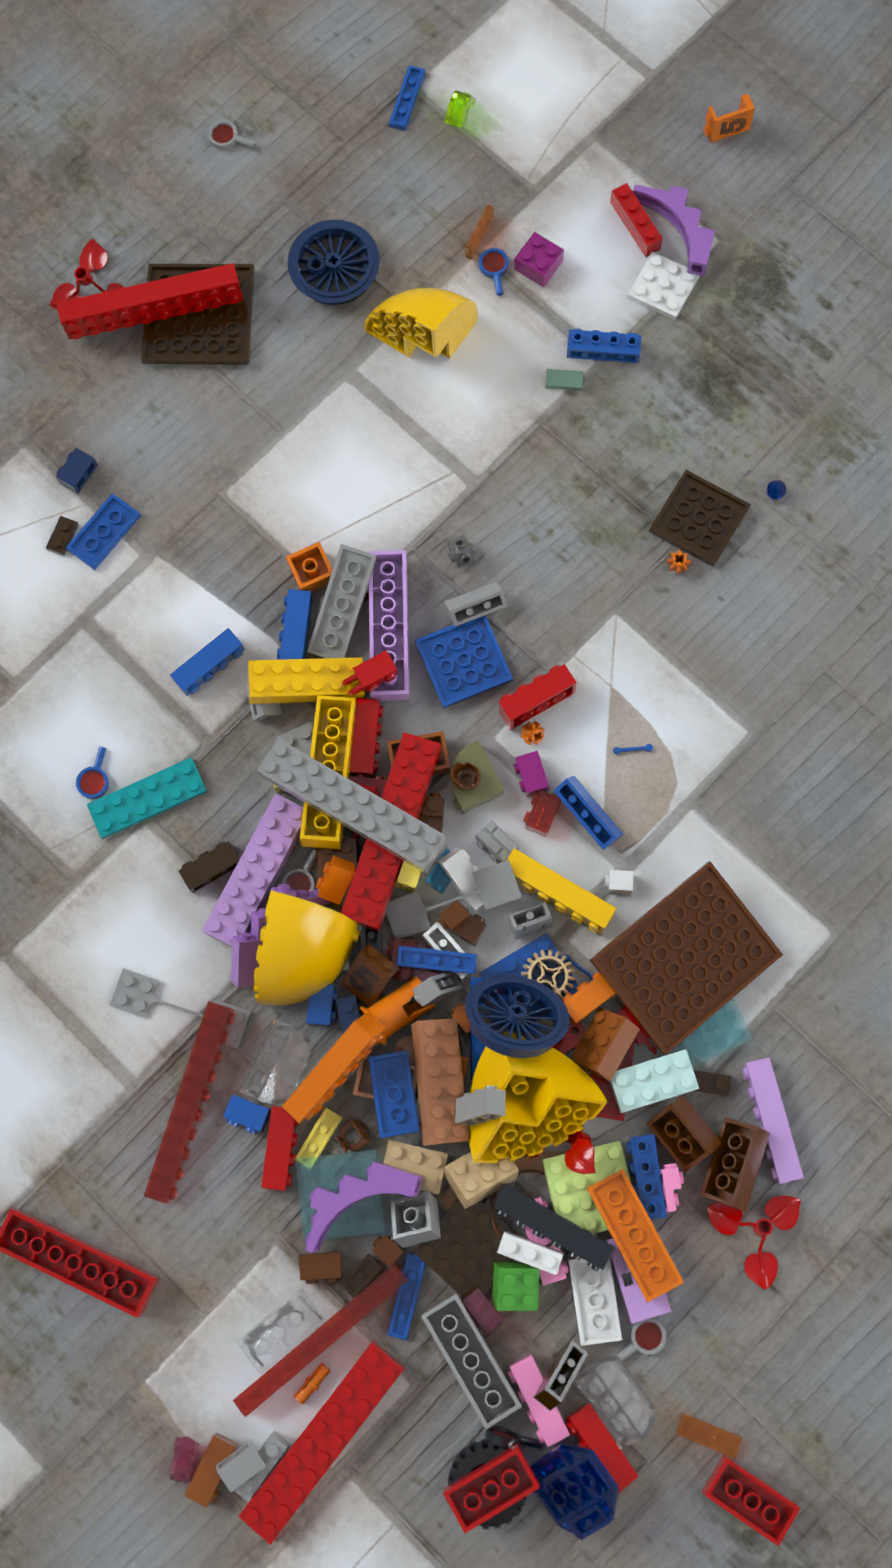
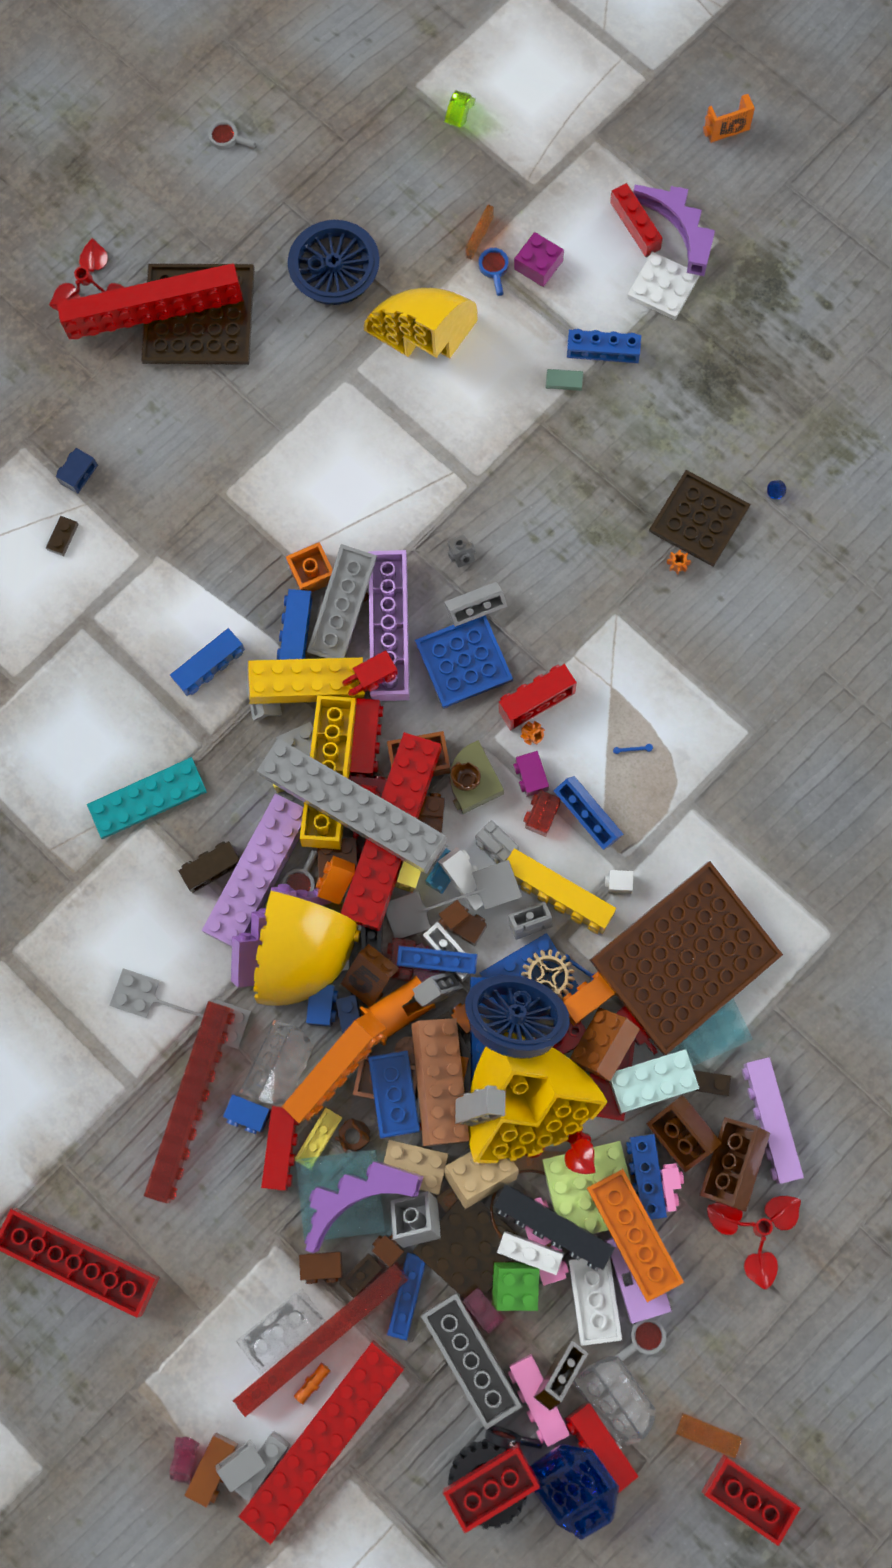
(93, 781): piece -> none
(103, 531): blue tile -> none
(407, 98): blue tile -> none

